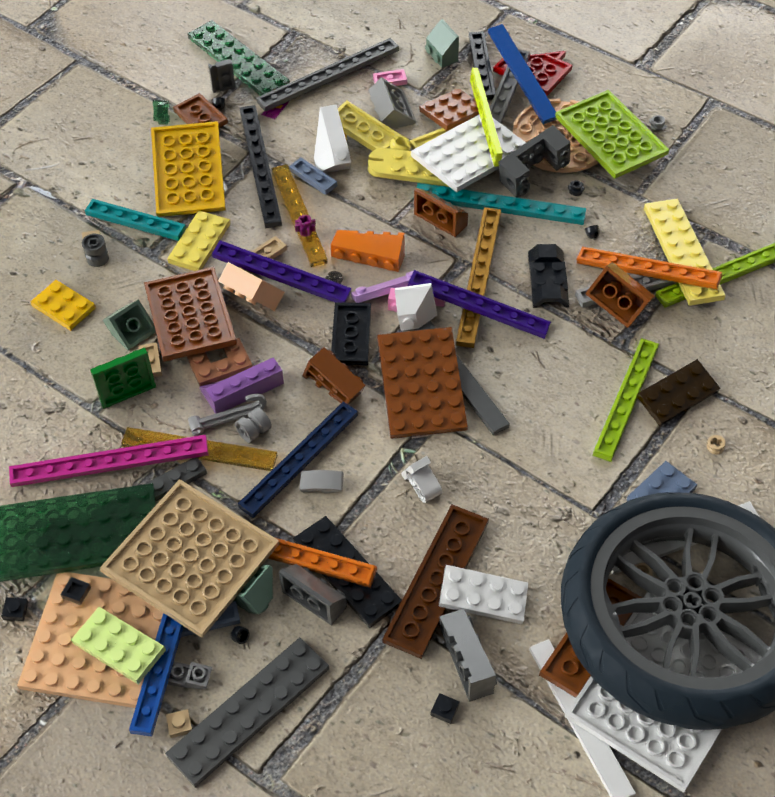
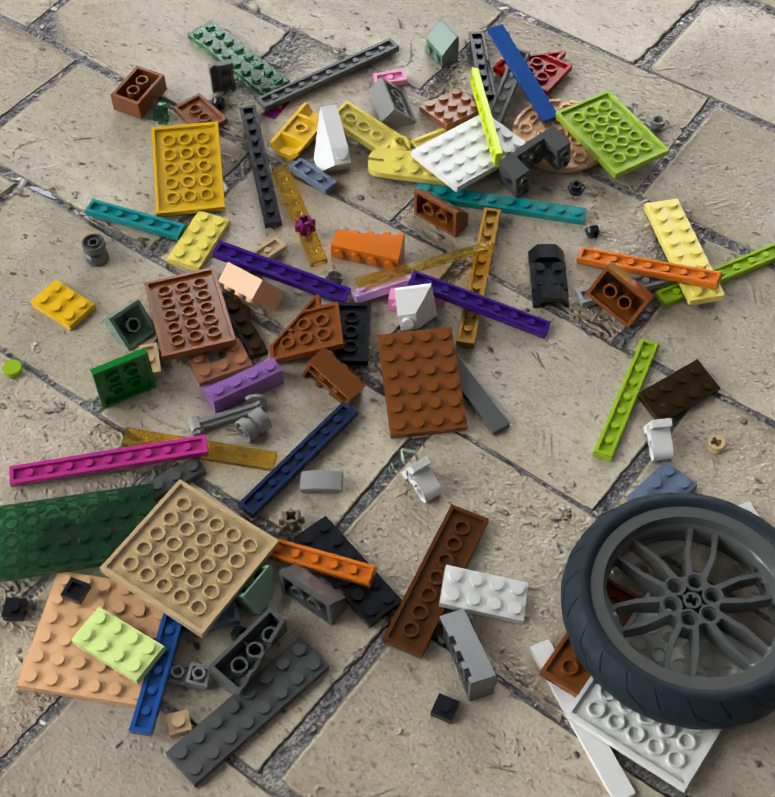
(12, 368): none -> lime tile
(138, 91): none -> dark orange brick
(240, 660): none -> dark grey wedge
(245, 330): none -> dark brown plate
(291, 521): none -> dark tan gear
(296, 133): none -> yellow piece
(309, 332): none -> dark orange wing
(424, 264): none -> clear yellow tile
(659, 439): none -> white tile

